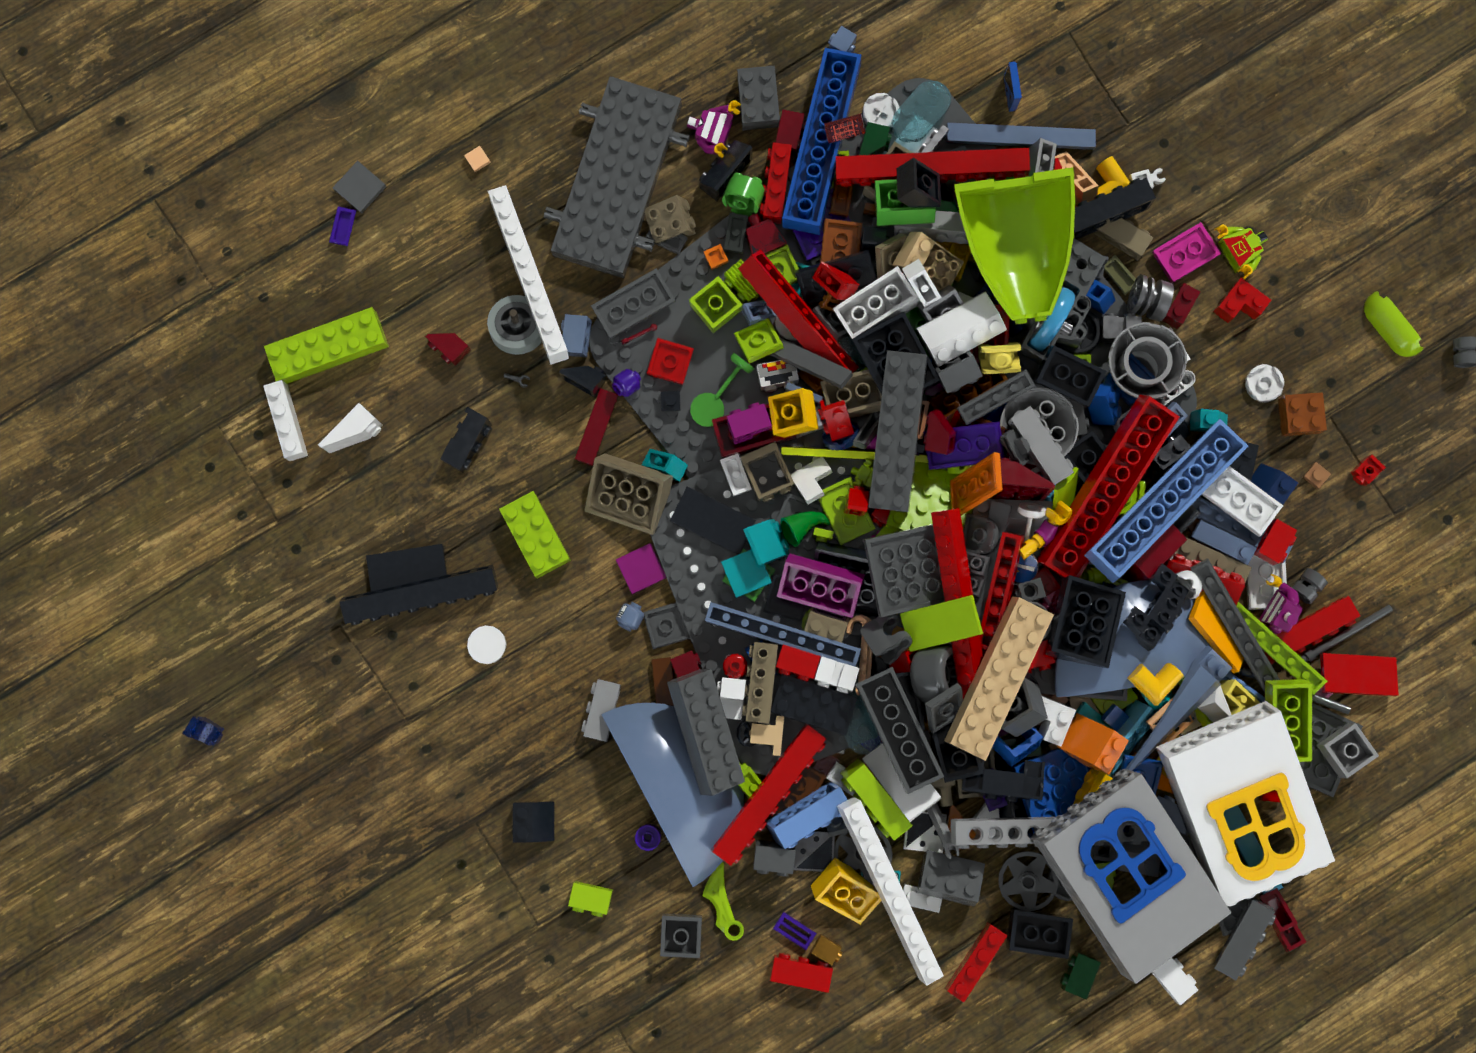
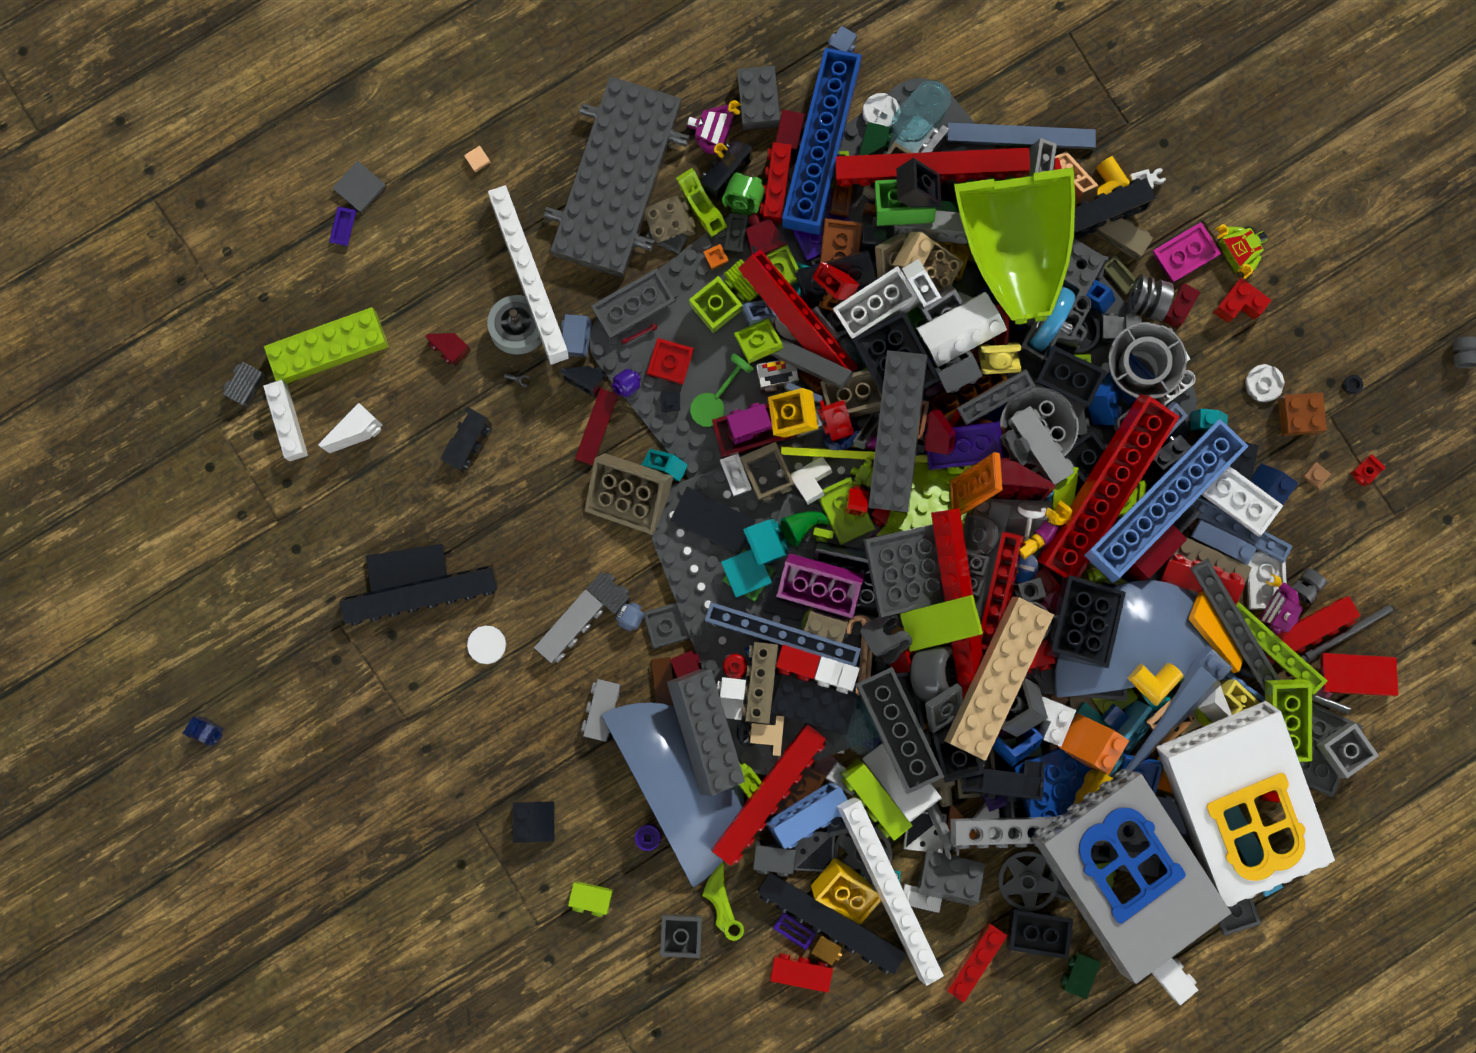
(243, 384): none -> dark grey brick
(535, 534): lime brick -> none
(569, 626): none -> light grey brick
(608, 592): none -> dark grey brick
(641, 568): magenta tile -> none
(700, 204): none -> lime arch
(835, 925): none -> black brick
(844, 128): clear red tile -> none
(1012, 86): blue tile -> none
(1162, 610): black bracket -> none
(1191, 582): white hair -> none
(1244, 938): dark grey brick -> none
(1275, 542): red brick -> none
(1284, 923): dark red slope -> none
(1352, 384): none -> black tile
(1392, 325): lime brick -> none

